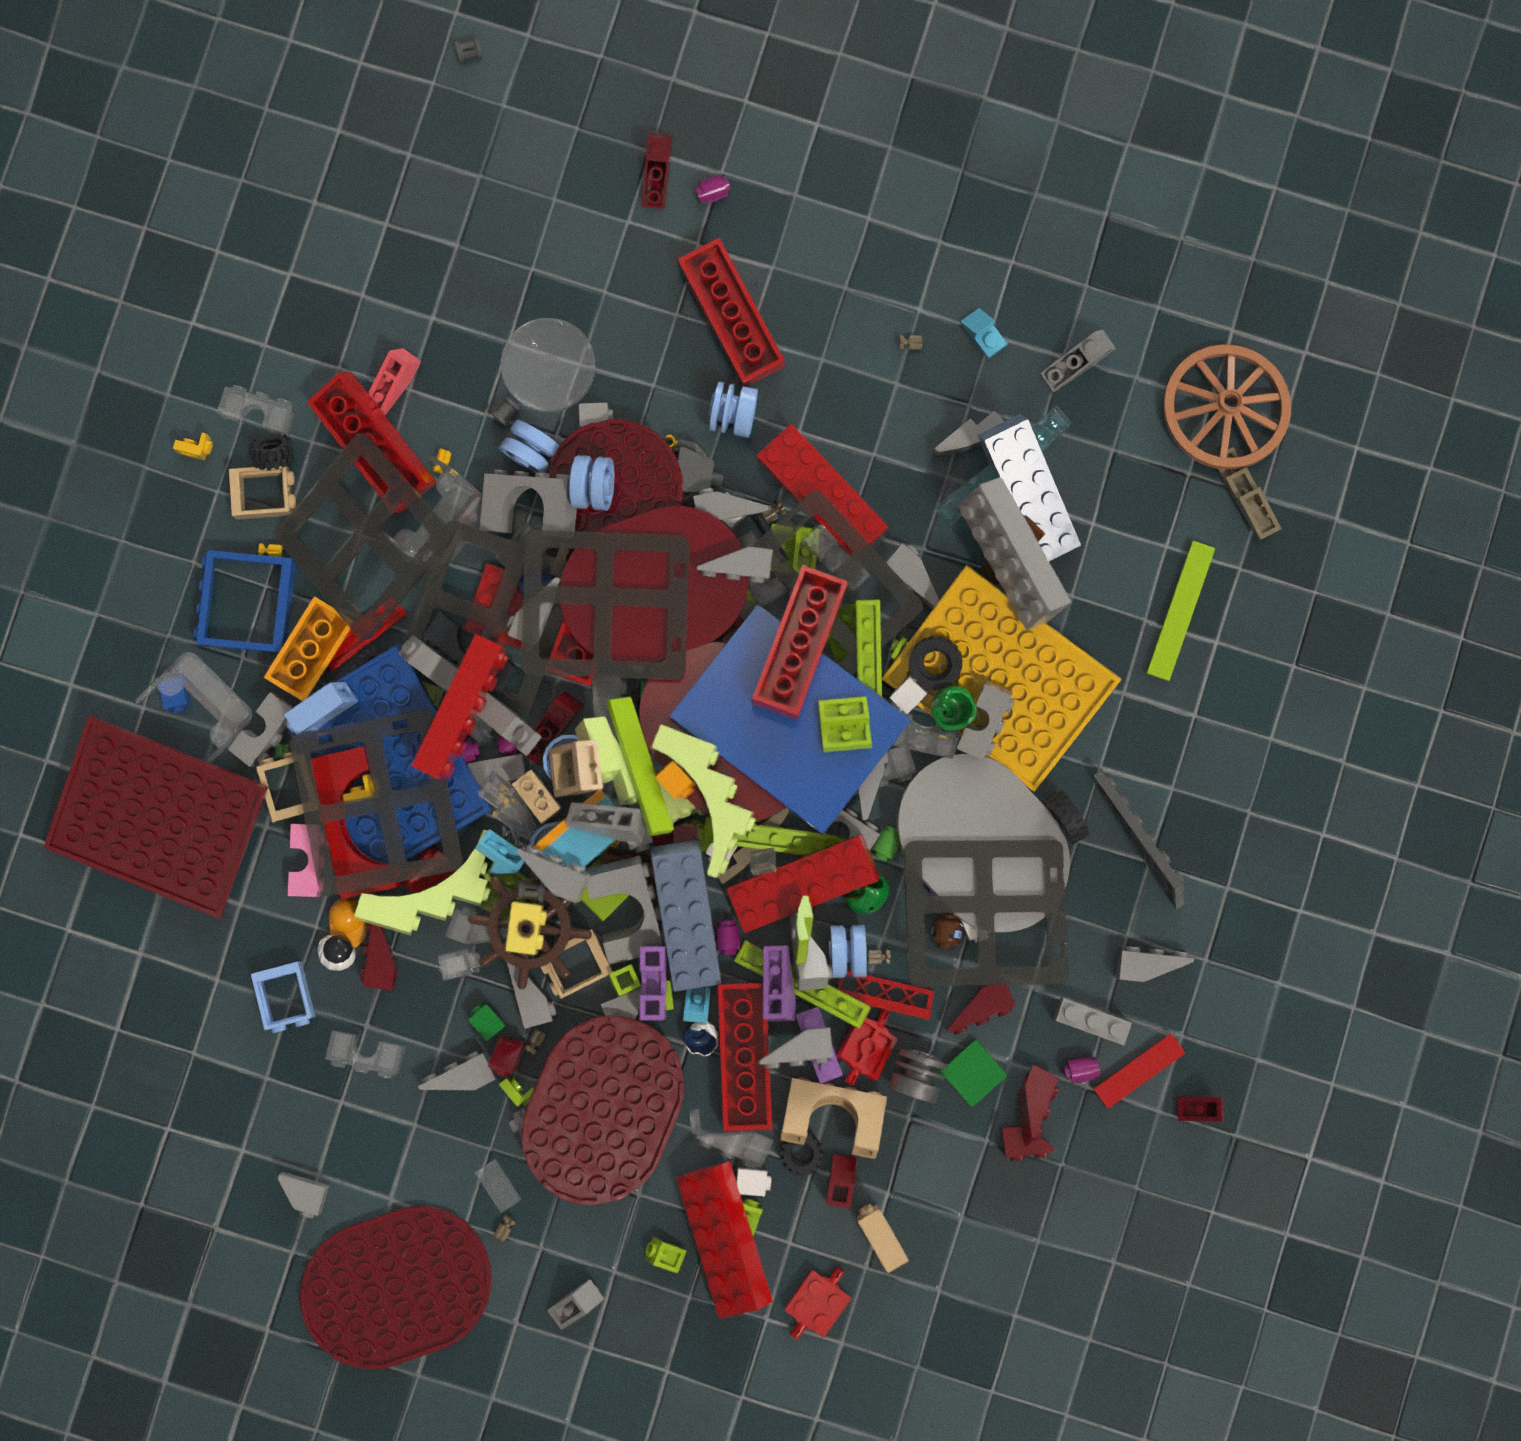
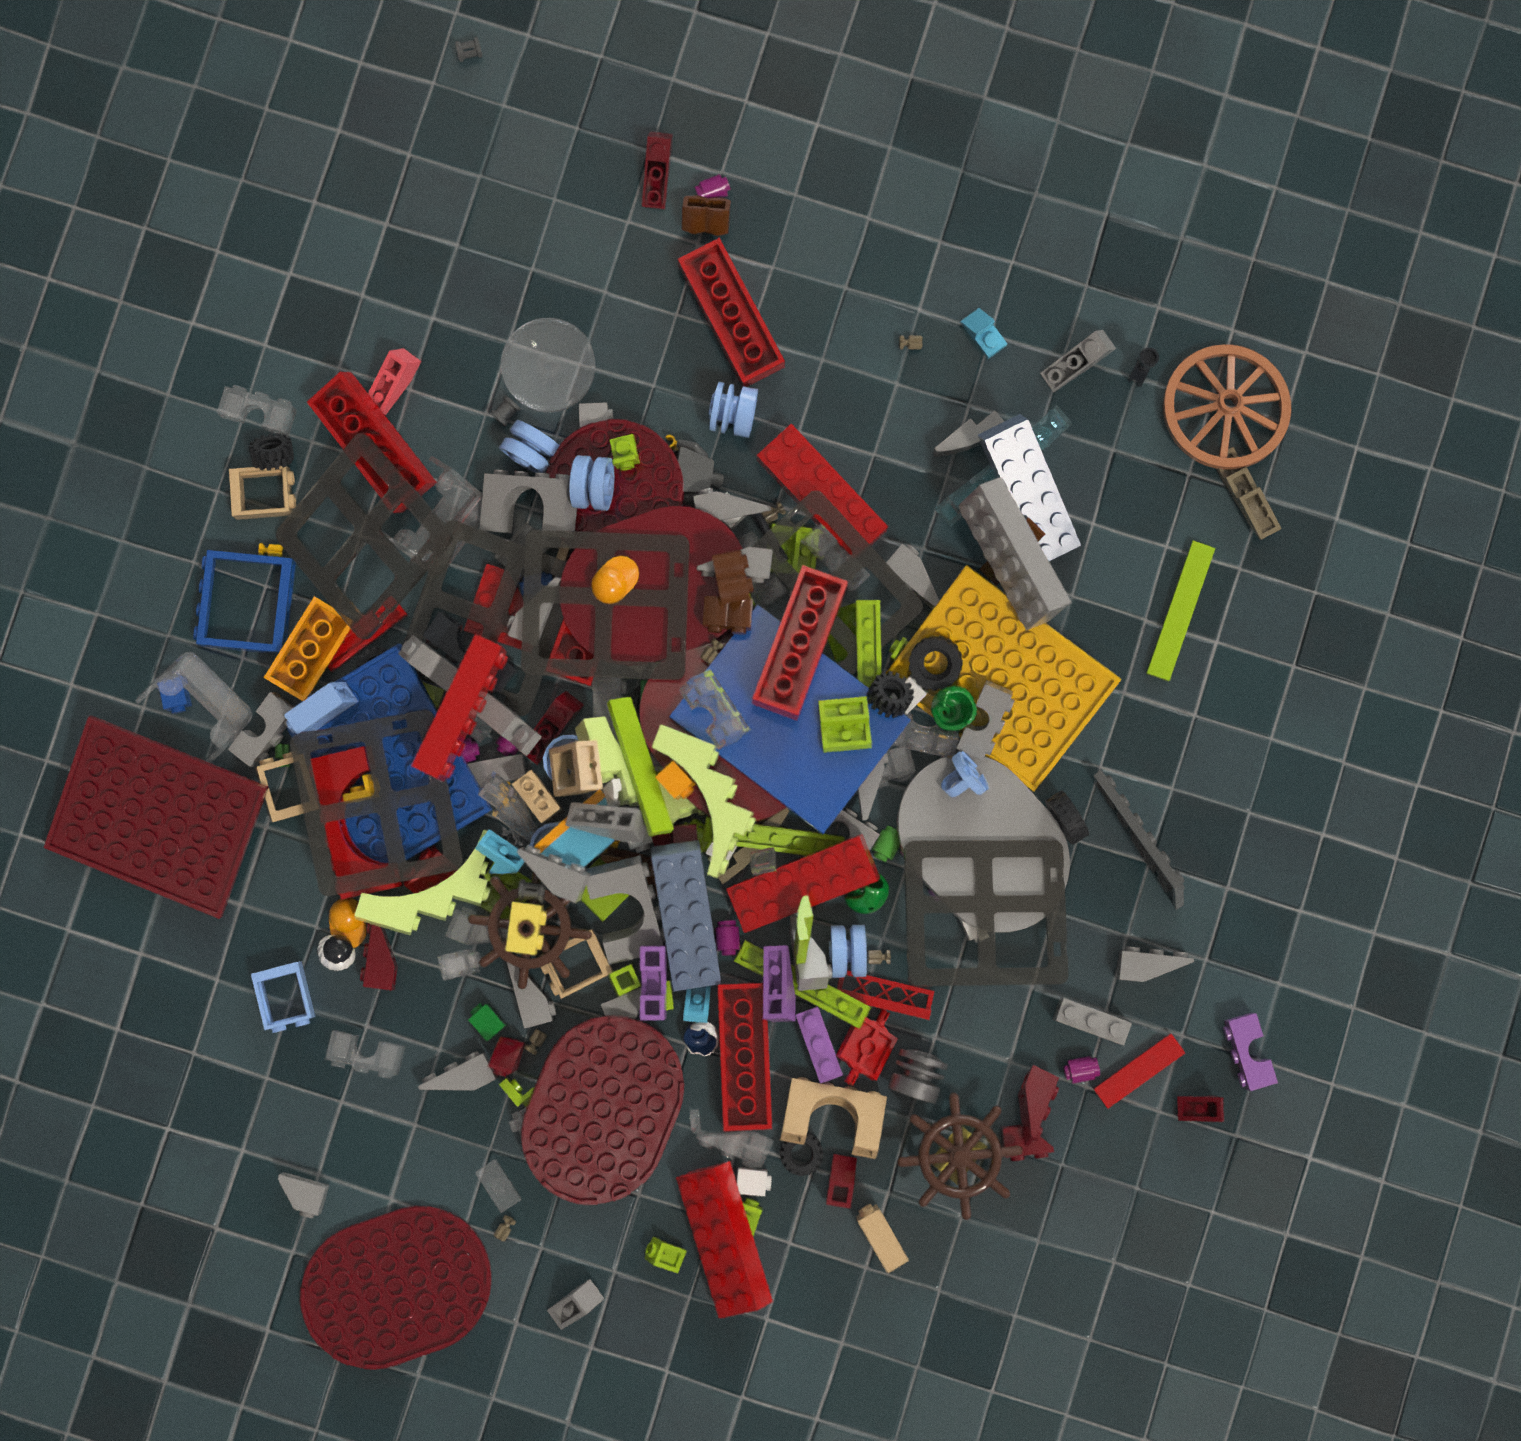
(190, 448): yellow bracket -> none
(303, 882): bright pink arch -> none
(444, 456): yellow piece -> none
(611, 792): none -> white tile
(615, 579): none -> light orange cap
(624, 452): none -> lime bracket
(706, 215): none -> reddish brown brick
(708, 693): none -> clear arch
(710, 652): none -> dark tan piece
(730, 616): none -> reddish brown brick
(731, 576): none -> reddish brown brick
(807, 1045): light grey slope -> none
(817, 1303): red plate -> none
(895, 685): none -> black tyre
(947, 931): reddish brown head -> none
(959, 1155): none -> reddish brown brick
(964, 777): none -> light blue tile
(973, 1073): green tile -> none
(985, 1003): dark red slope -> none
(1147, 359): none -> black bar
(1242, 1032): none -> medium lavender arch

